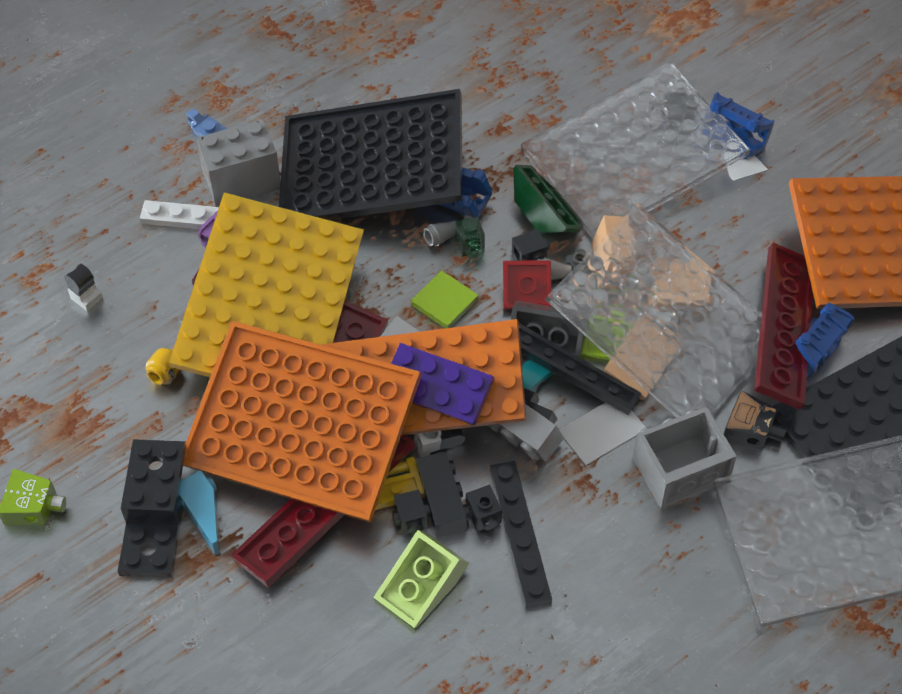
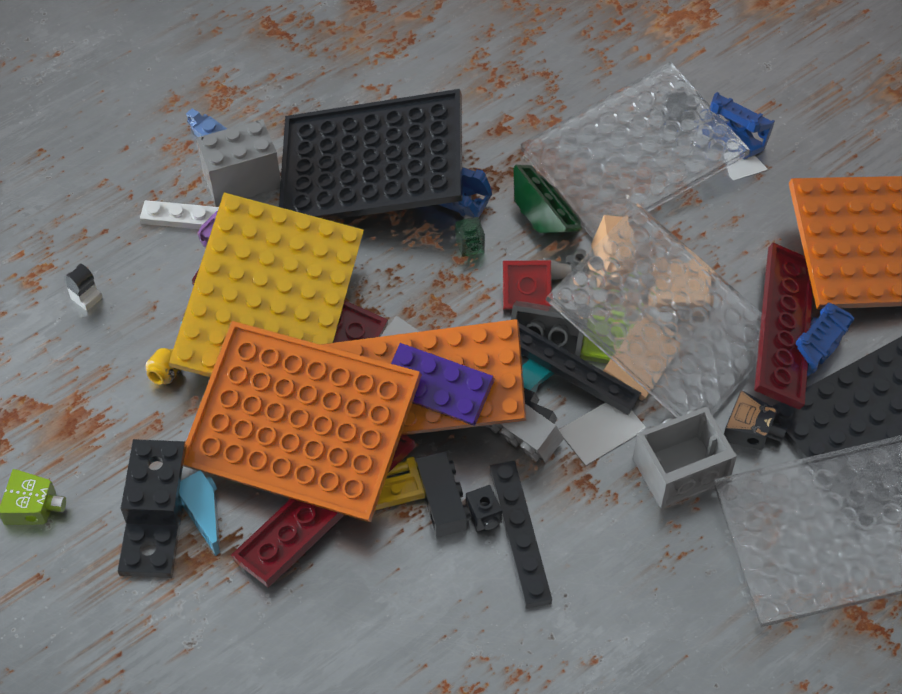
(410, 512): black brick -> none
(420, 578): yellowish green slope -> none
(437, 440): leg -> none
(439, 233): light grey cone -> none
(444, 300): lime tile -> none
(530, 246): black brick -> none

